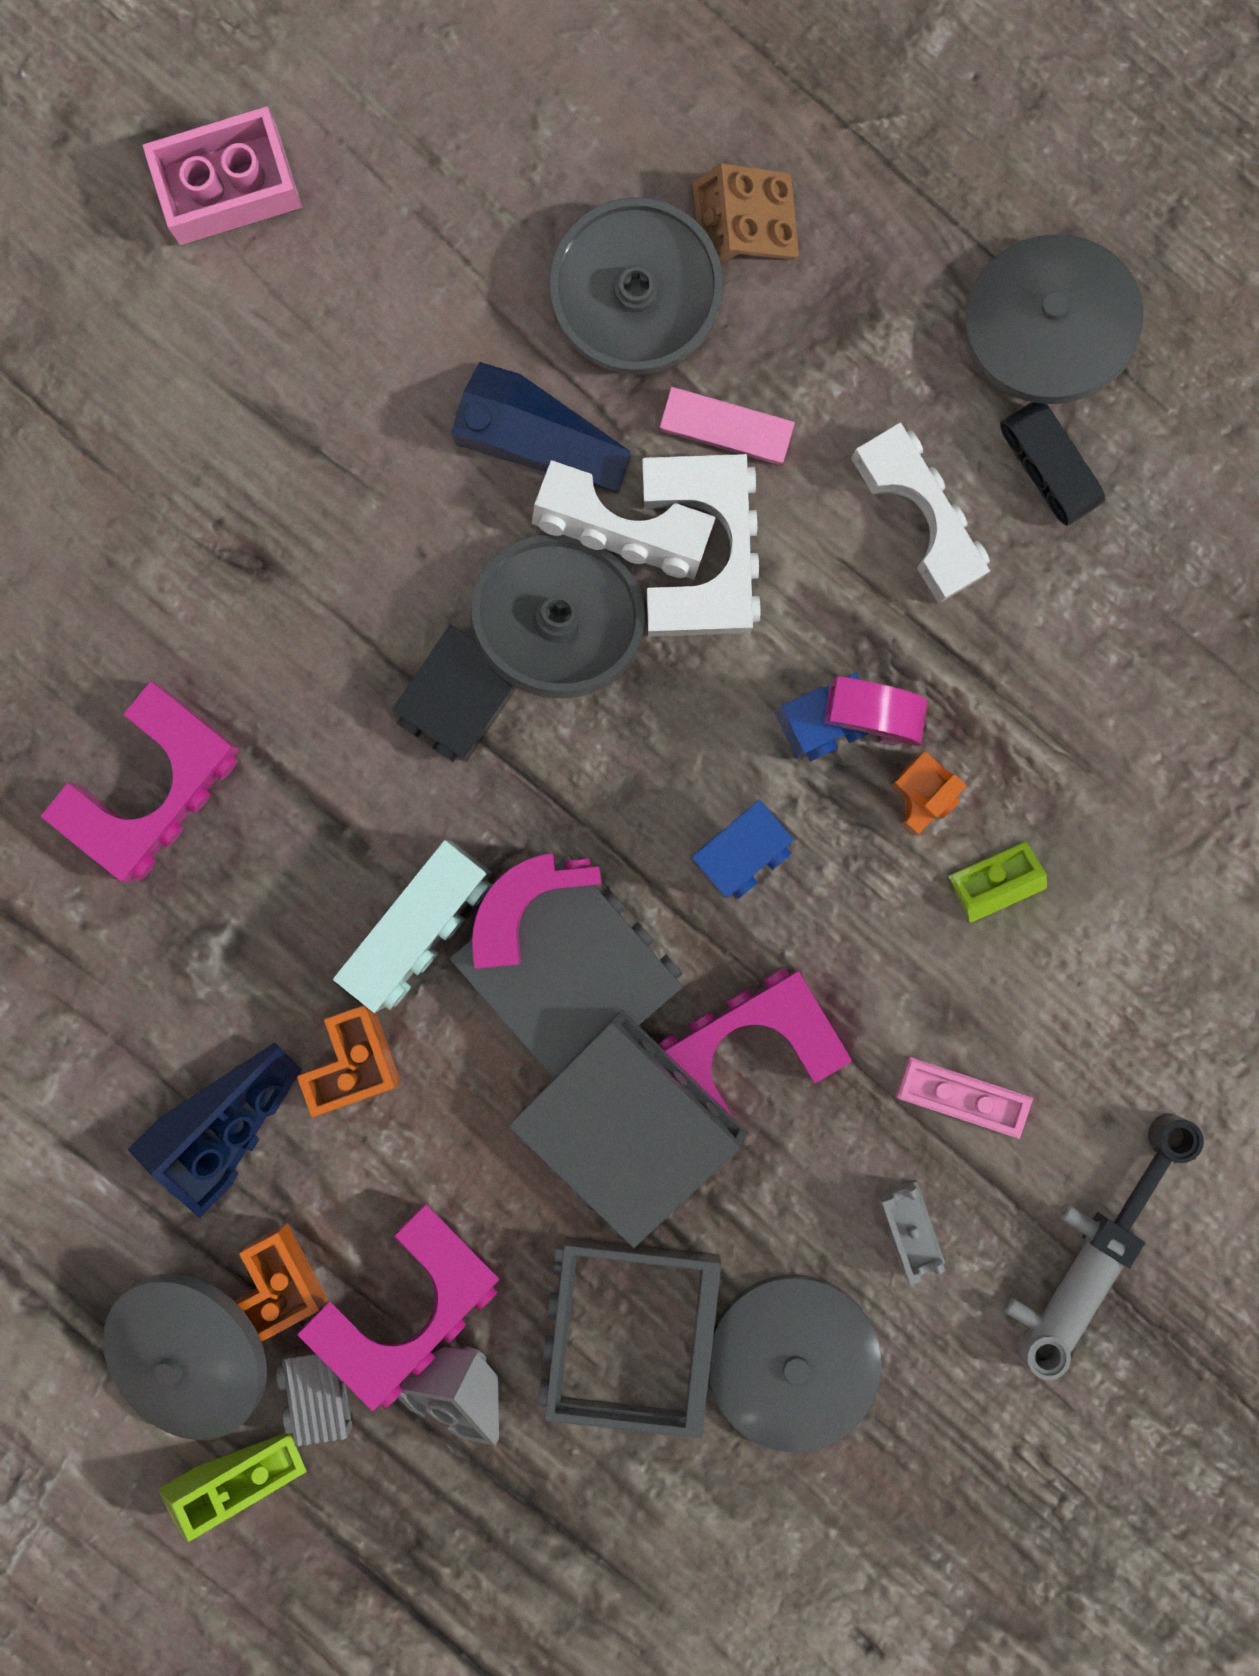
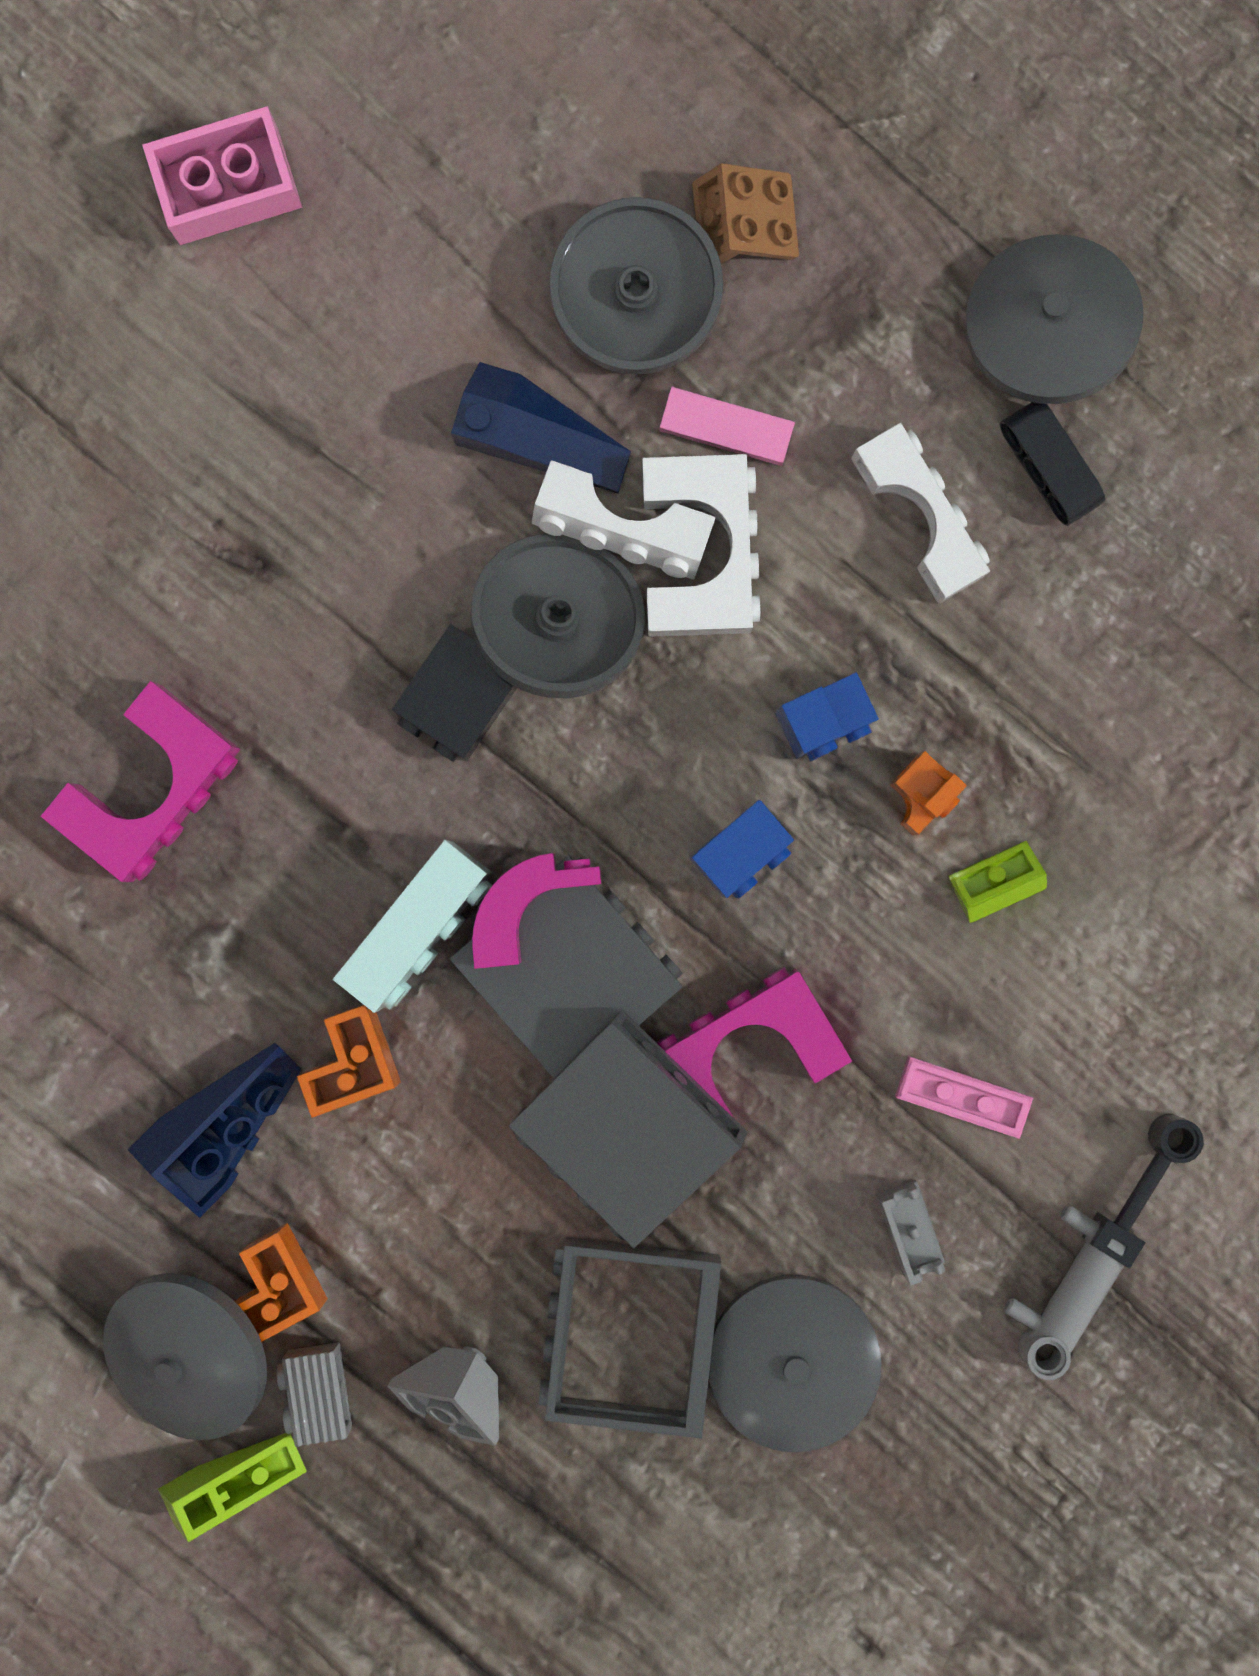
(378, 1368): dark pink arch -> none
(876, 709): dark pink arch -> none

